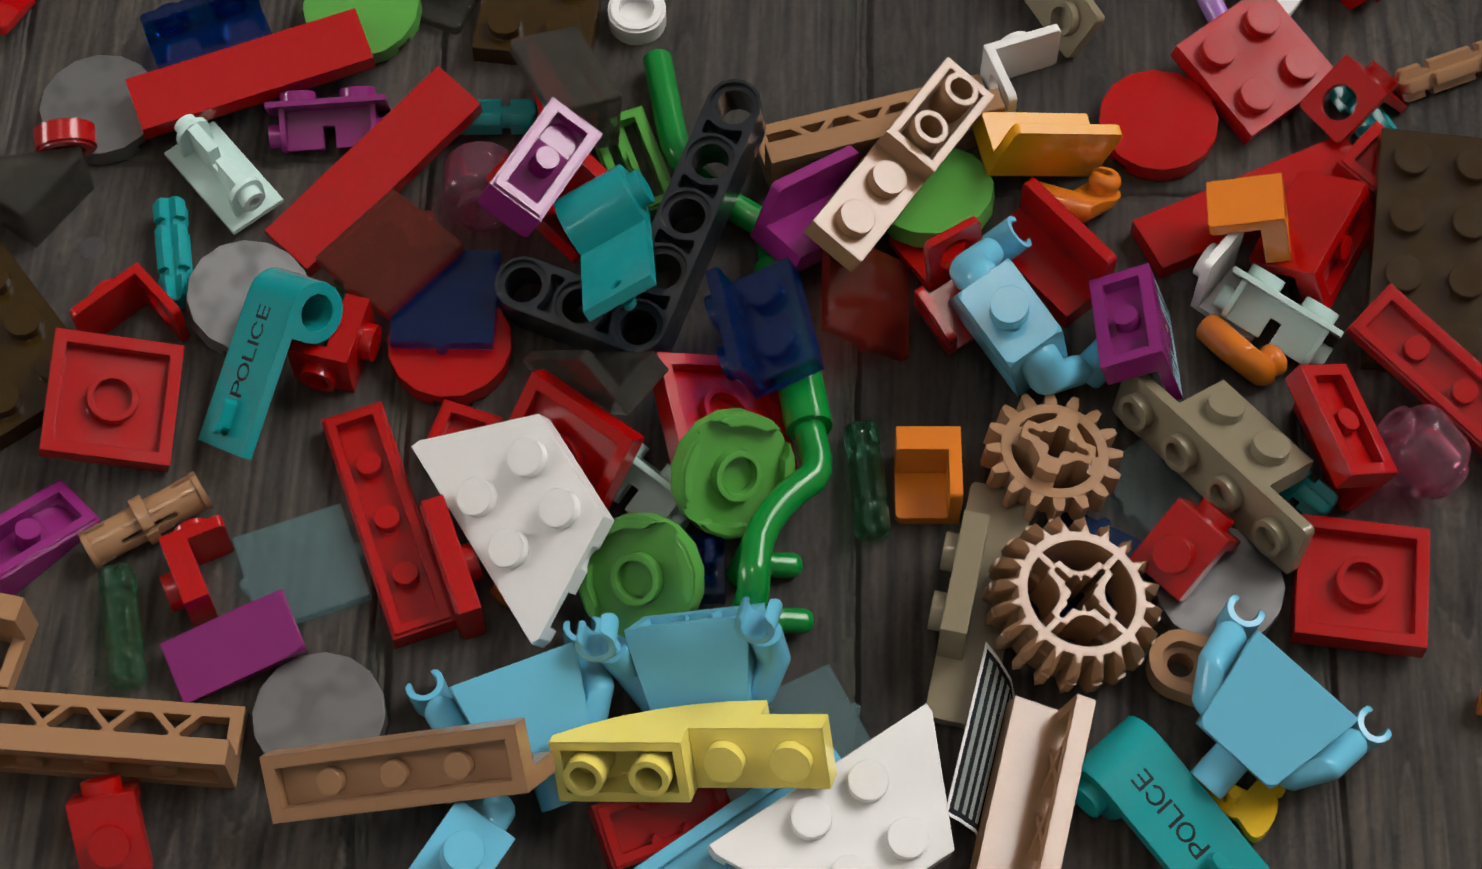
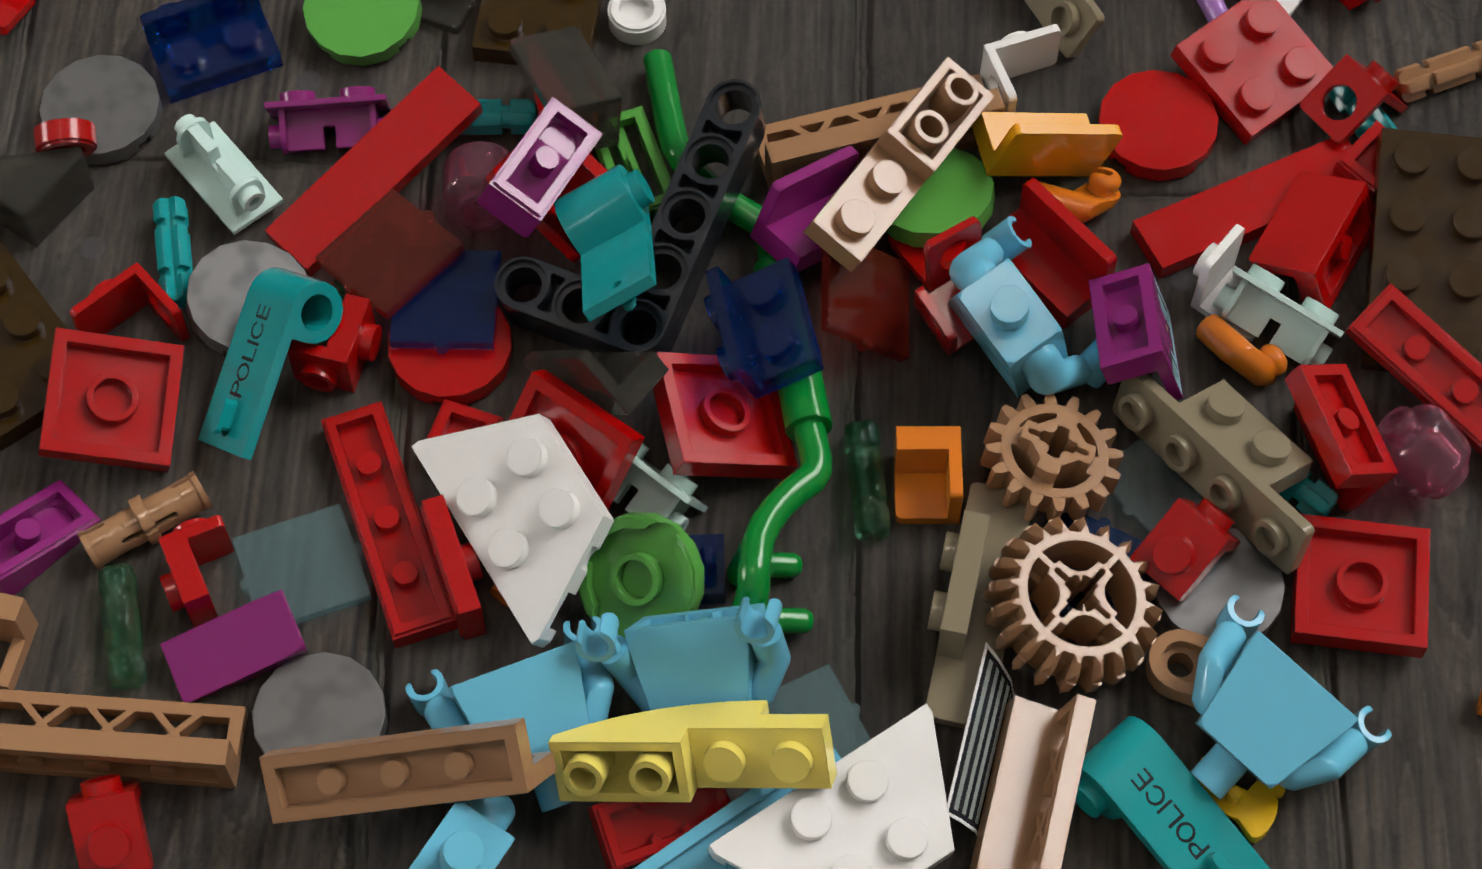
(251, 72): red tile -> none
(728, 469): bright green tile -> none
(1251, 206): orange panel -> none

